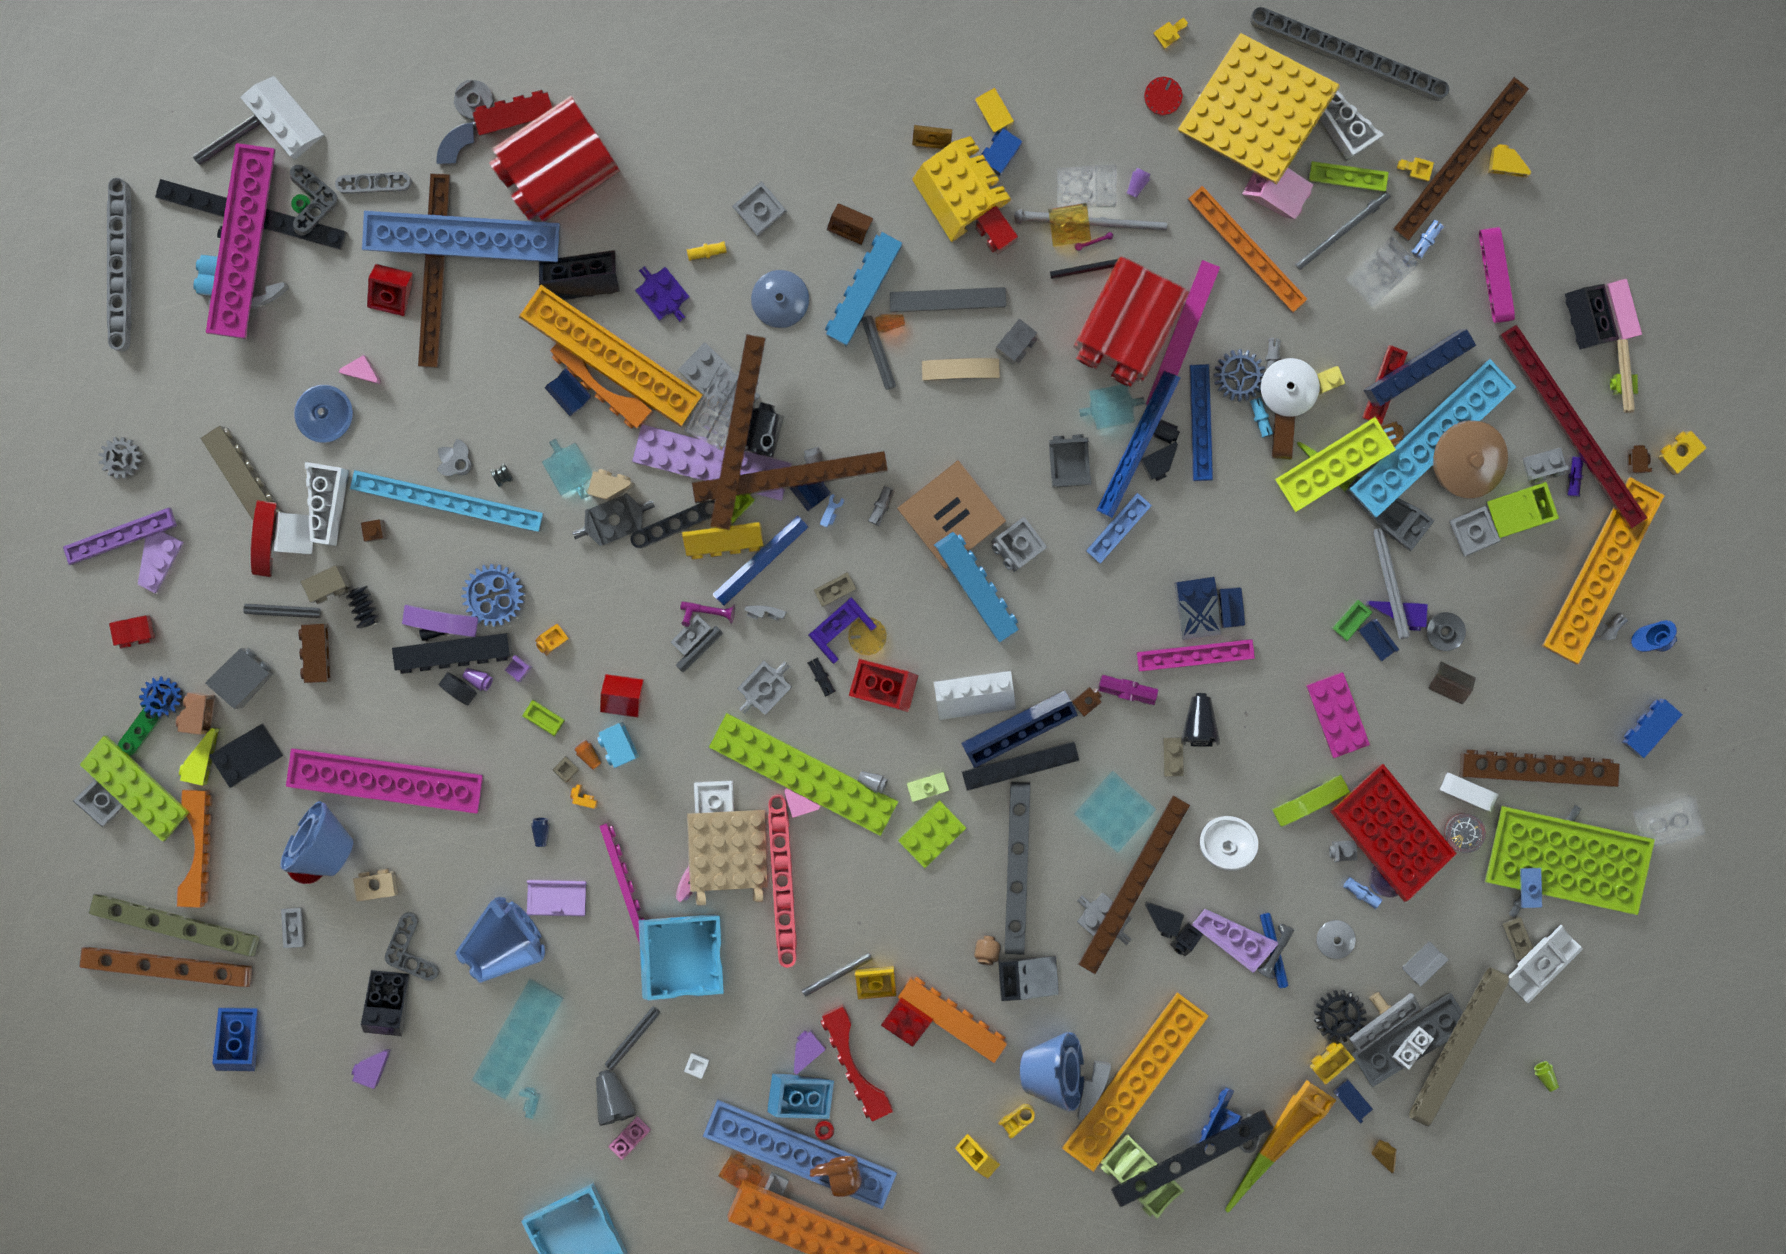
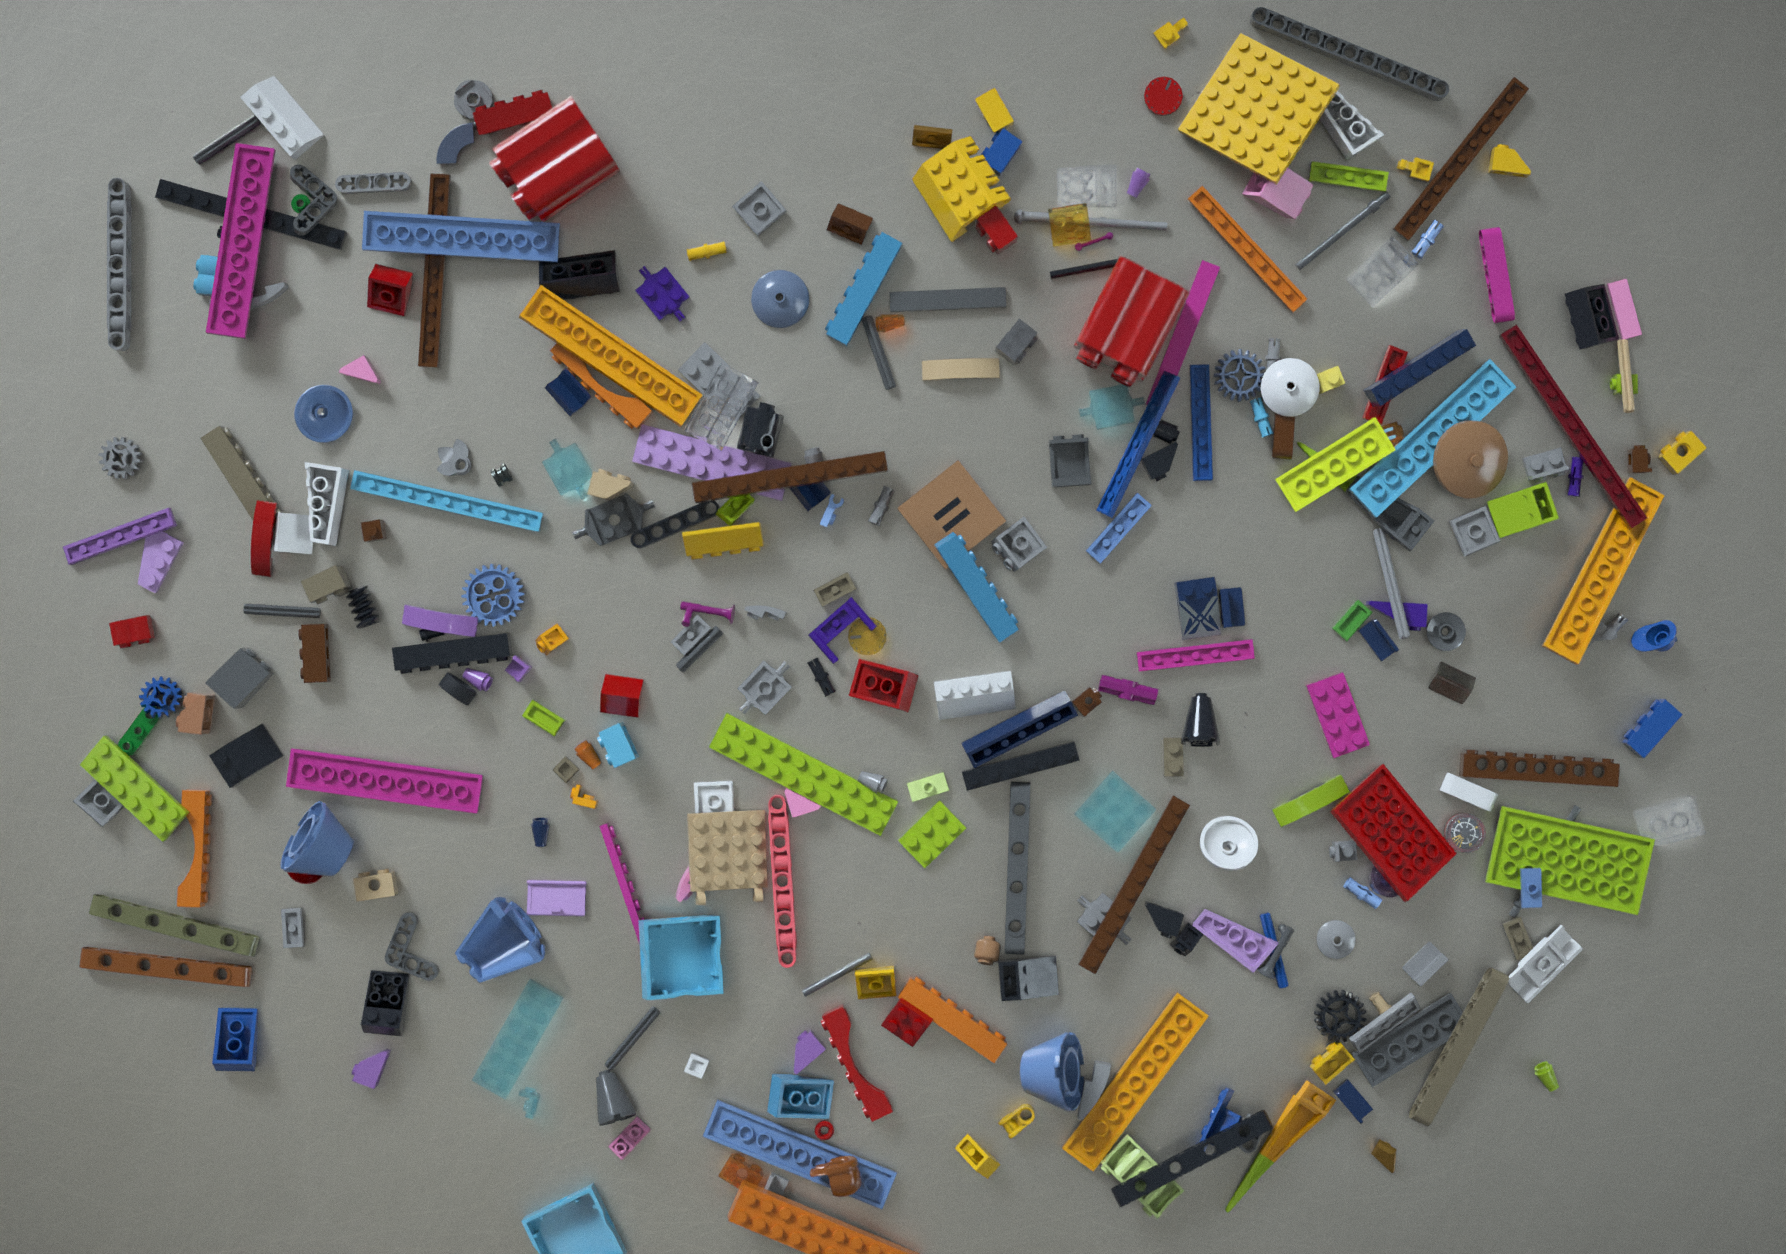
(198, 764): neon yellow slope -> none
(738, 432): reddish brown plate -> none
(760, 560): blue tile -> none
(1412, 1047): white slope -> none

